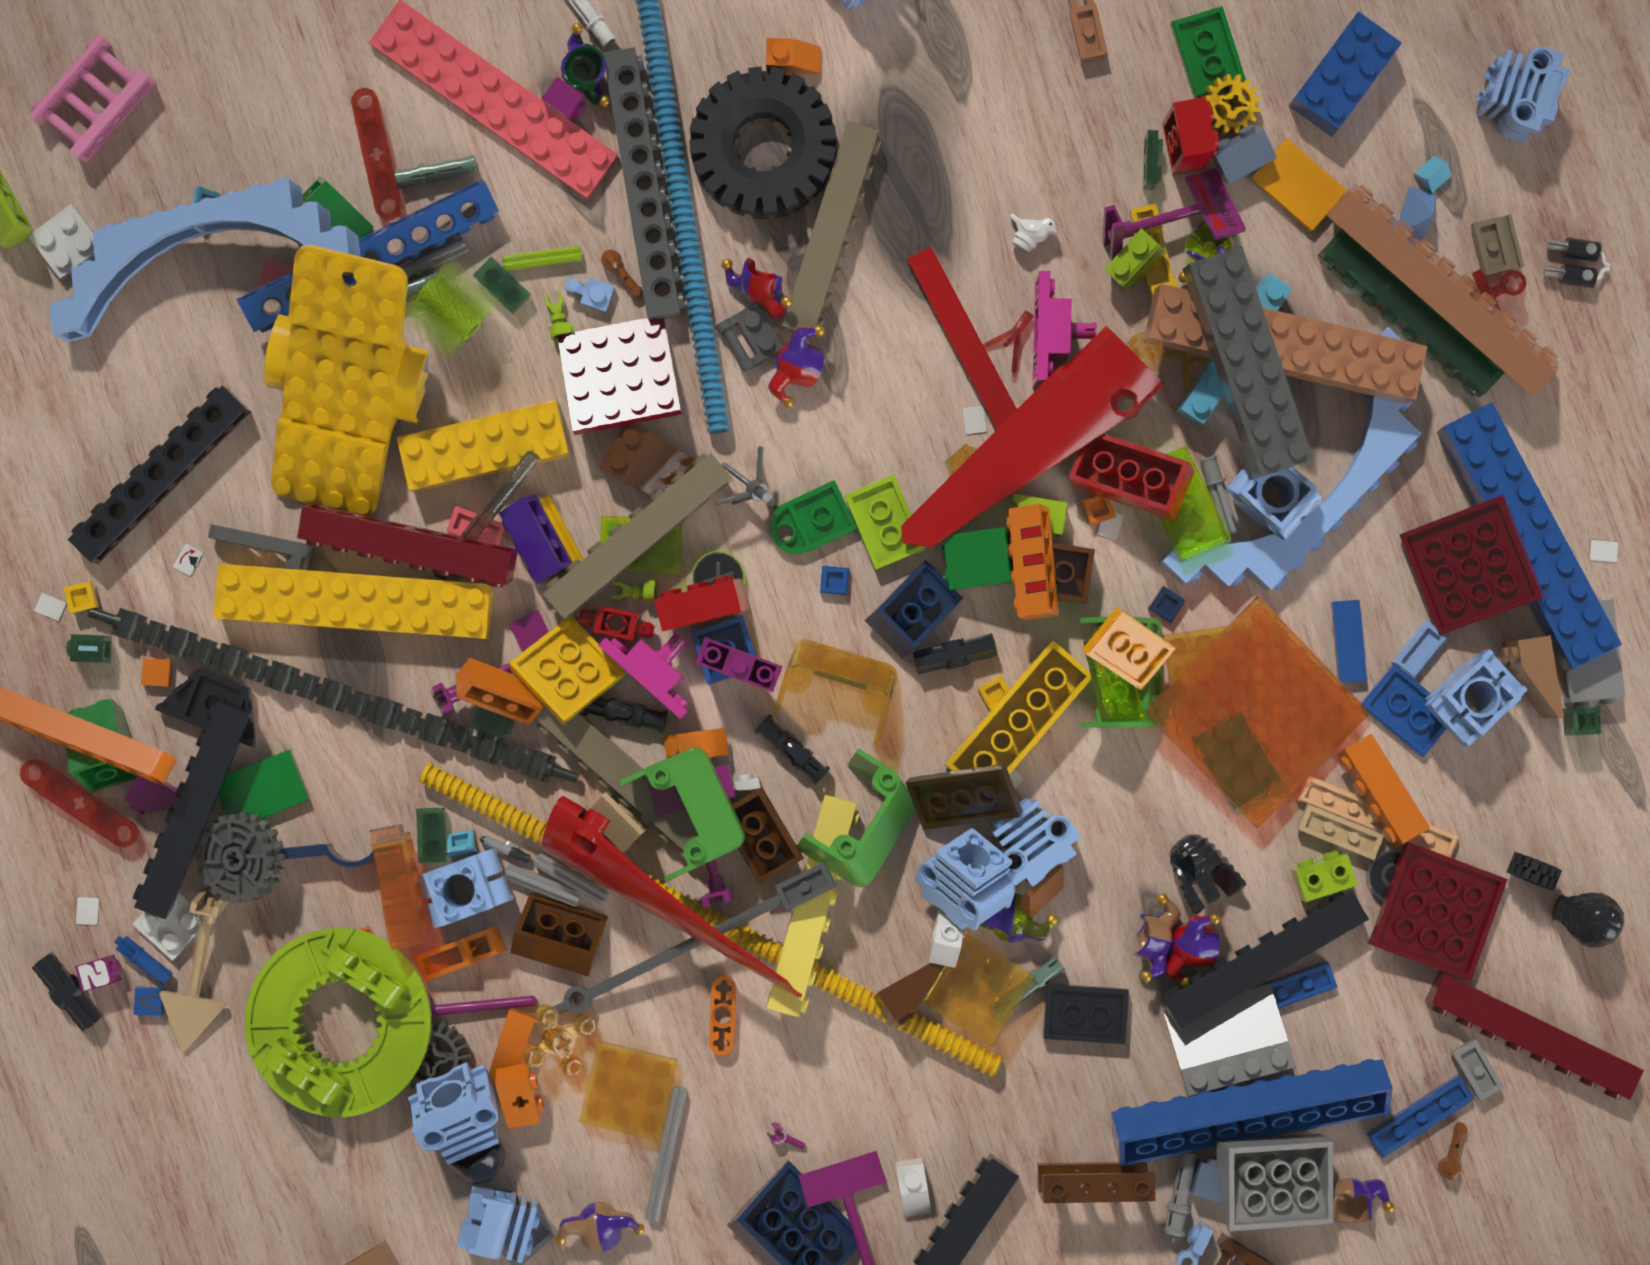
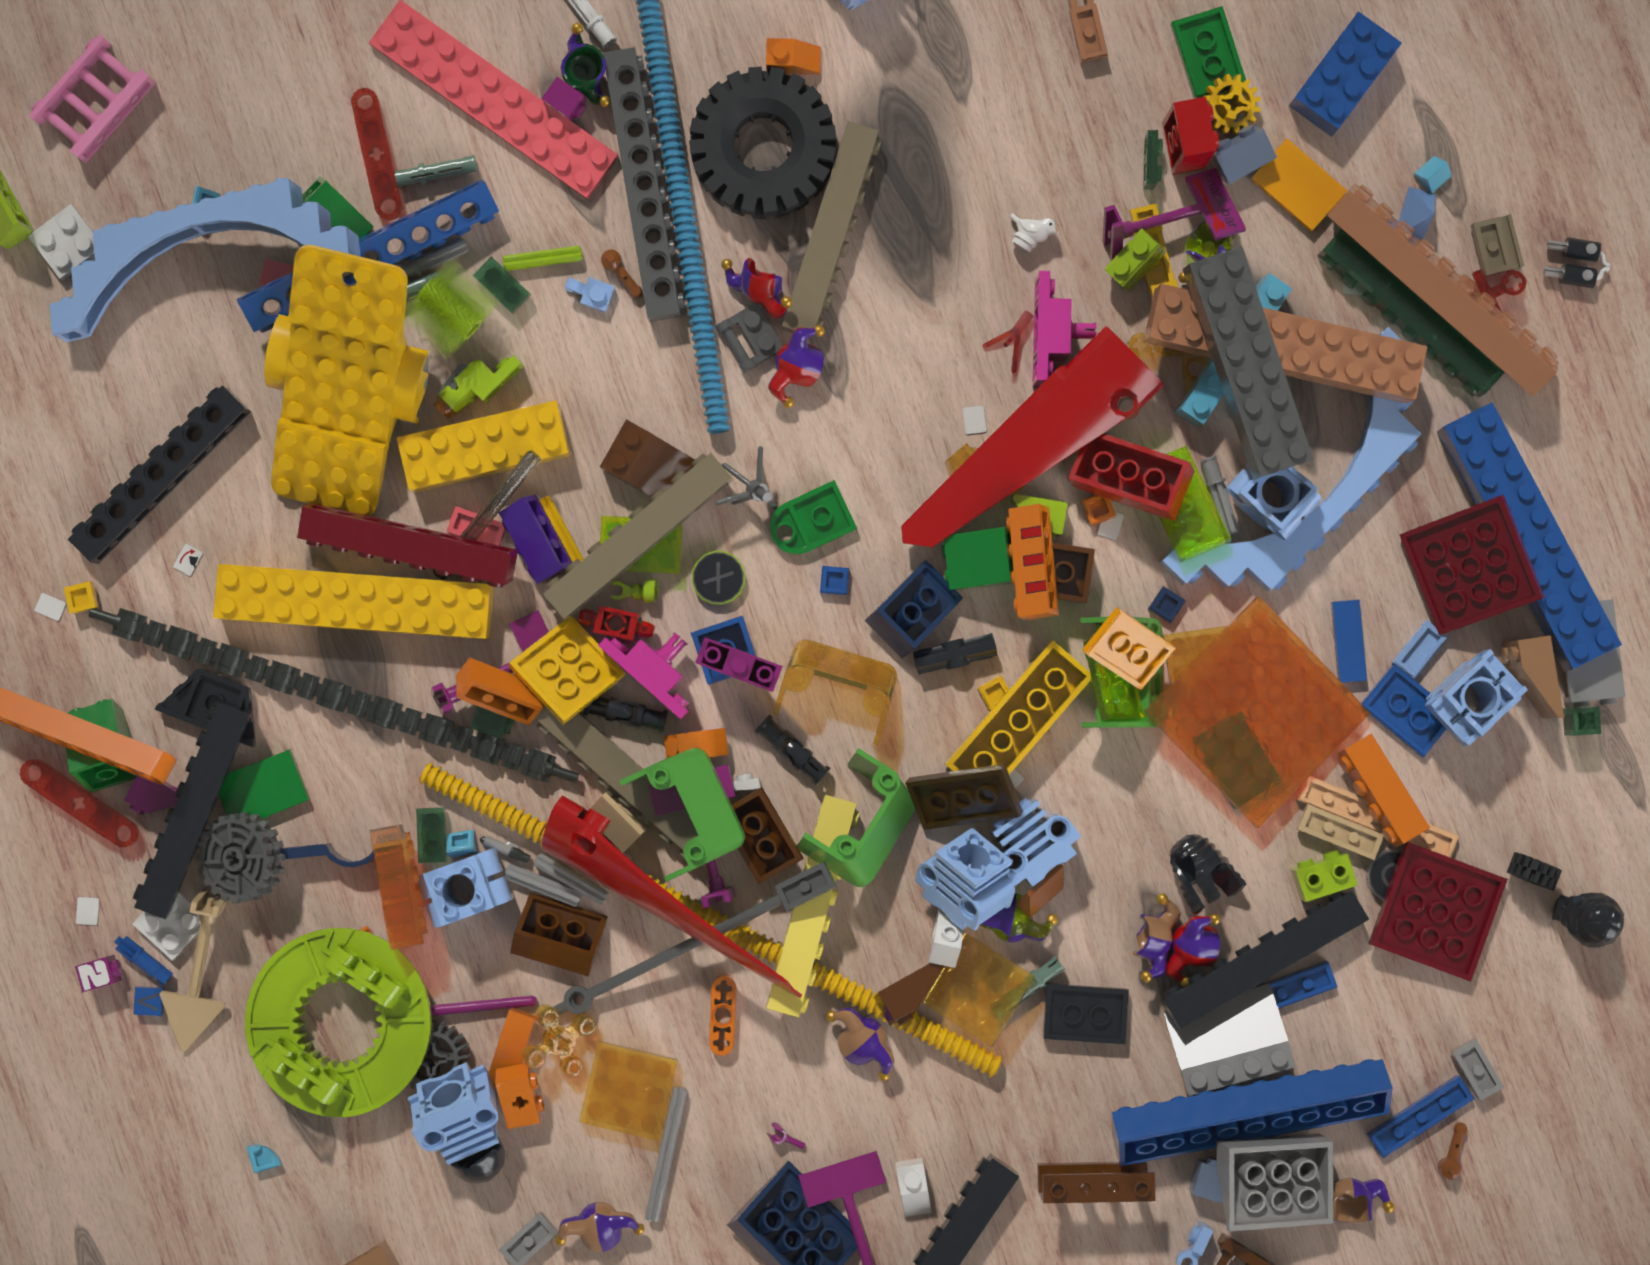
(66, 991): black piece -> none
(89, 648): clear green brick -> none
(156, 672): orange tile -> none
(262, 1158): none -> medium azure tile
(298, 553): dark grey beam -> none
(460, 953): orange slope -> none
(474, 380): none -> lime plate
(497, 1223): light blue piece -> none
(558, 318): lime piece -> none
(619, 375): plate -> none
(701, 602): red brick -> none
(862, 1040): none -> piece
(879, 513): lime plate -> none
(962, 336): red tile -> none
(1178, 1206): light grey pin -> none
(1523, 91): light blue piece -> none
(1534, 1035): dark red brick -> none
(1604, 551): white sticker -> none

